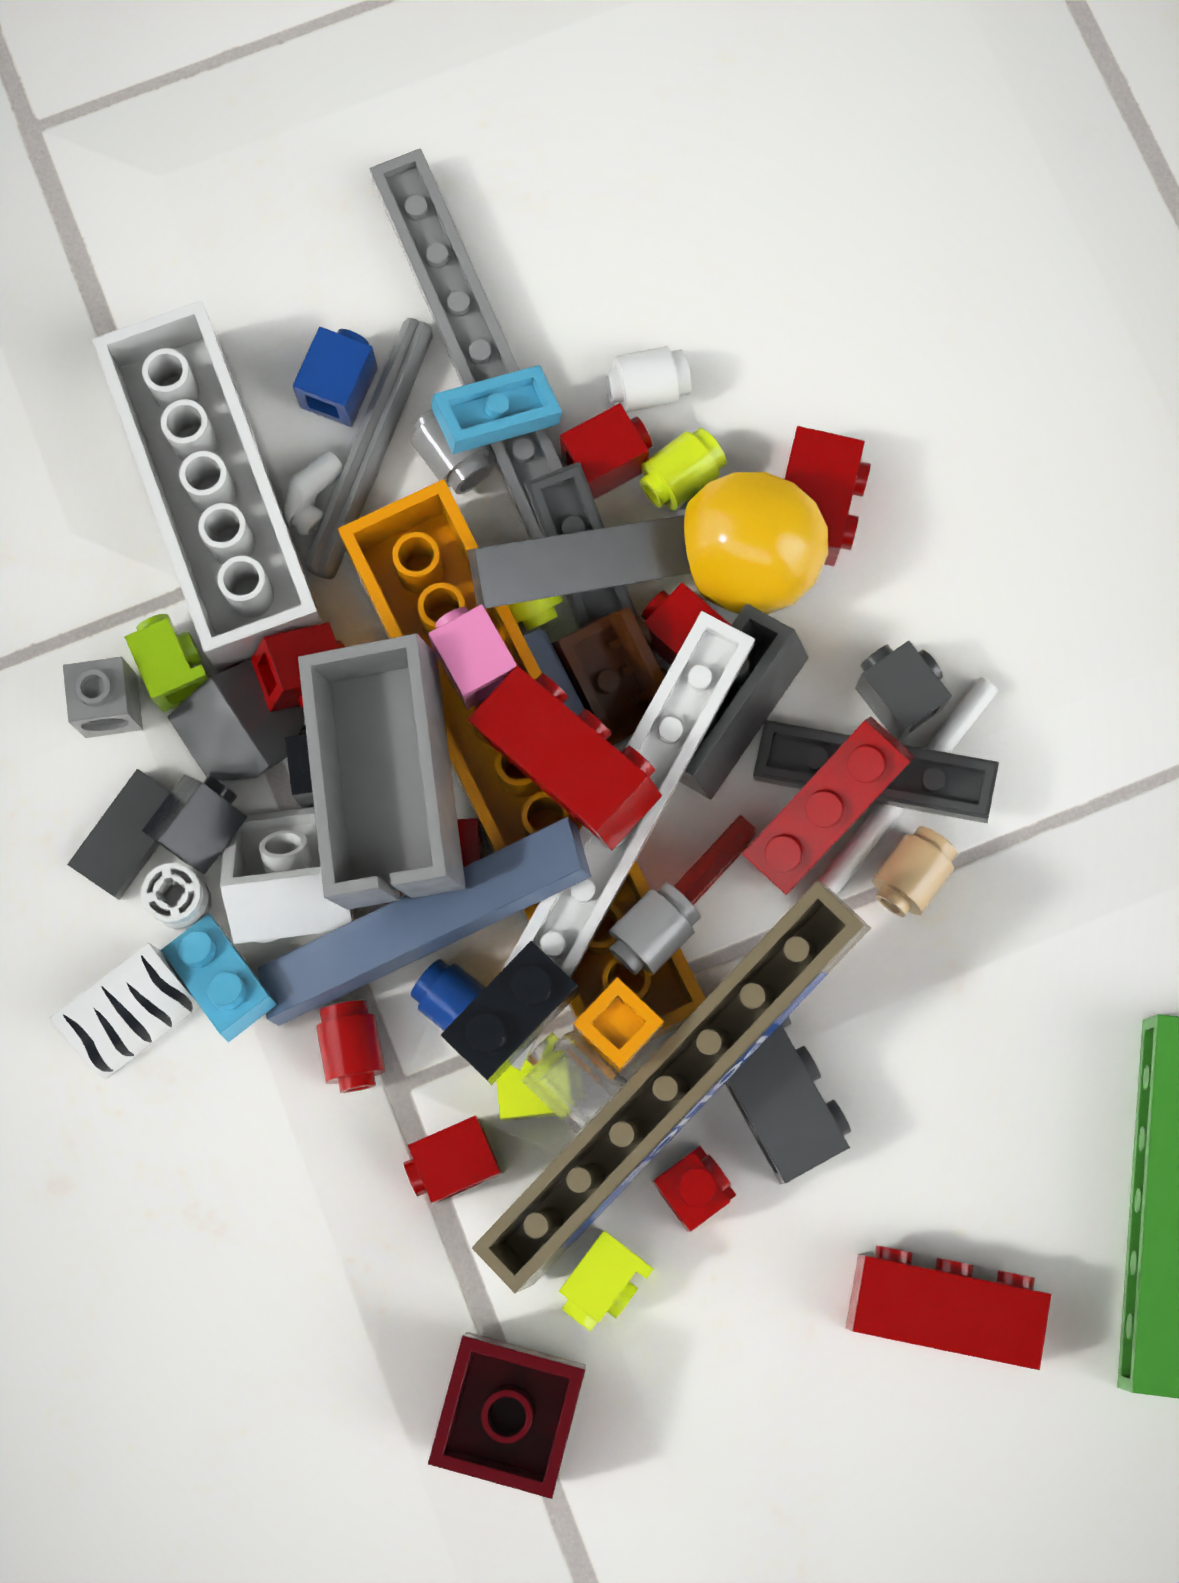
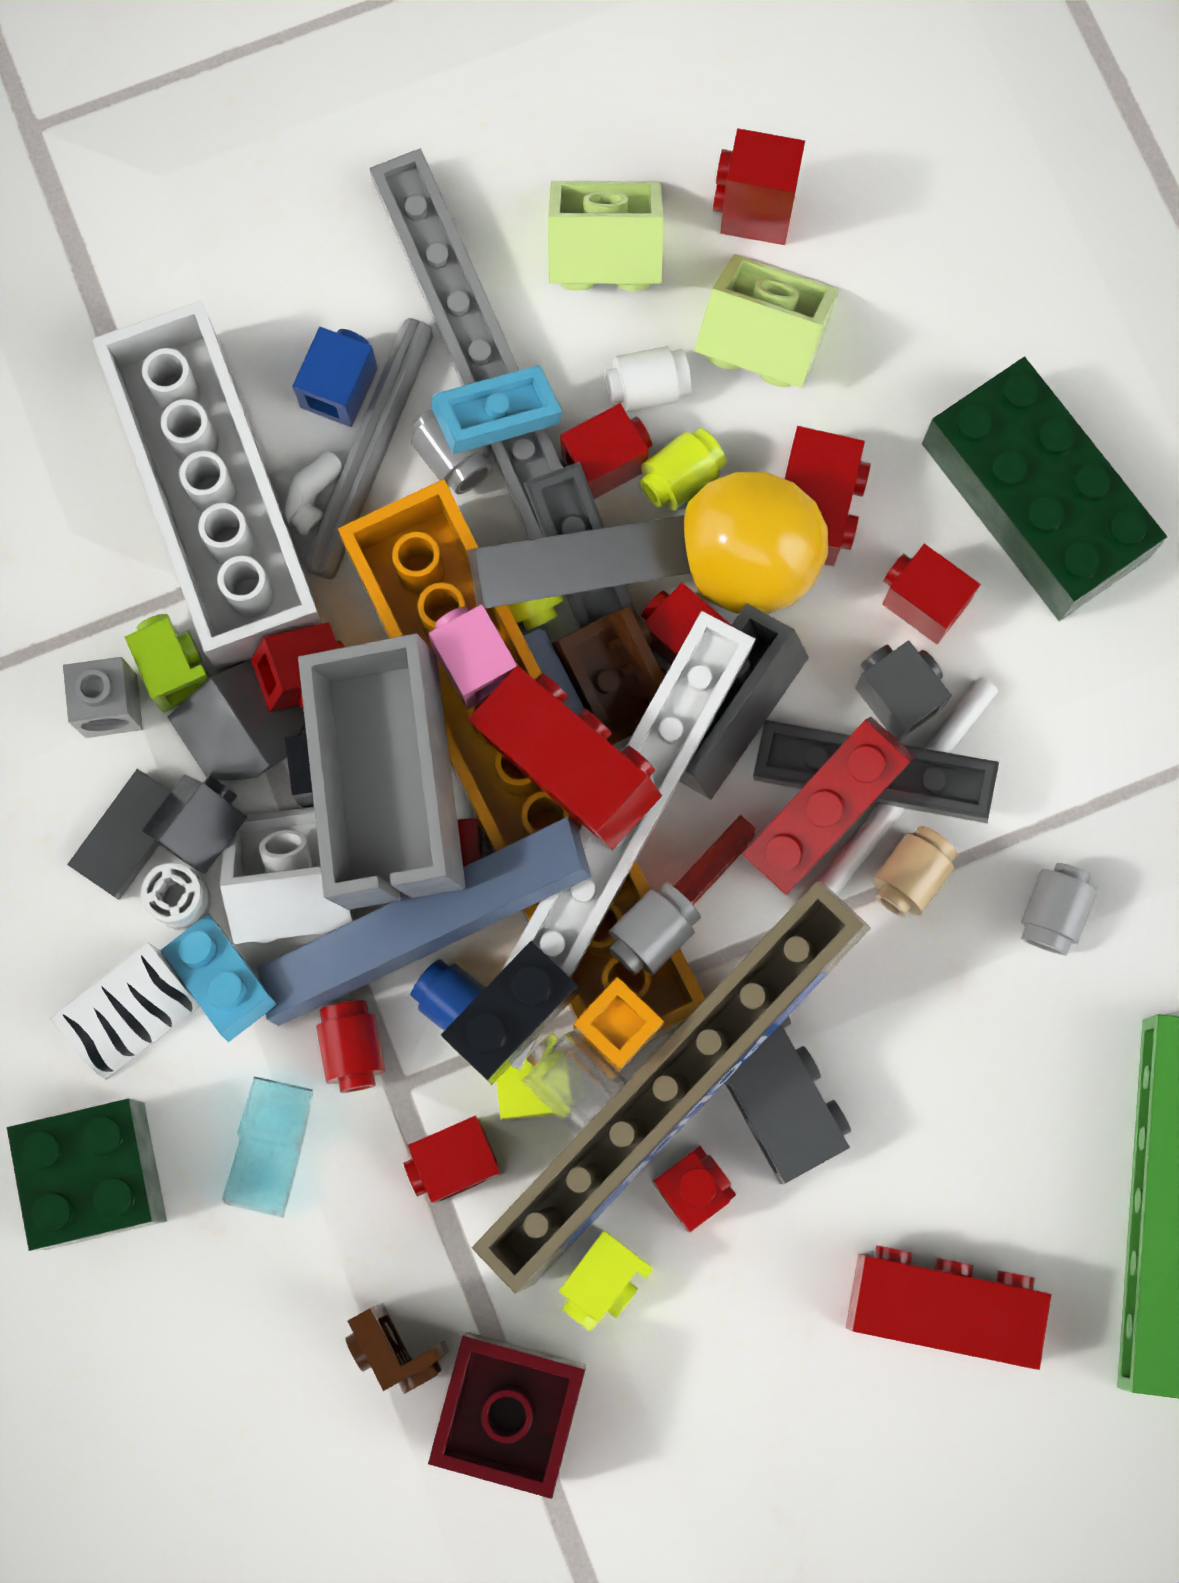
(86, 1174): none -> dark green brick
(268, 1146): none -> clear light blue slope
(380, 1347): none -> reddish brown bracket
(605, 234): none -> yellowish green slope
(758, 185): none -> red brick
(765, 321): none -> yellowish green slope
(928, 592): none -> red brick
(1042, 488): none -> dark green brick
(1058, 908): none -> light grey brick

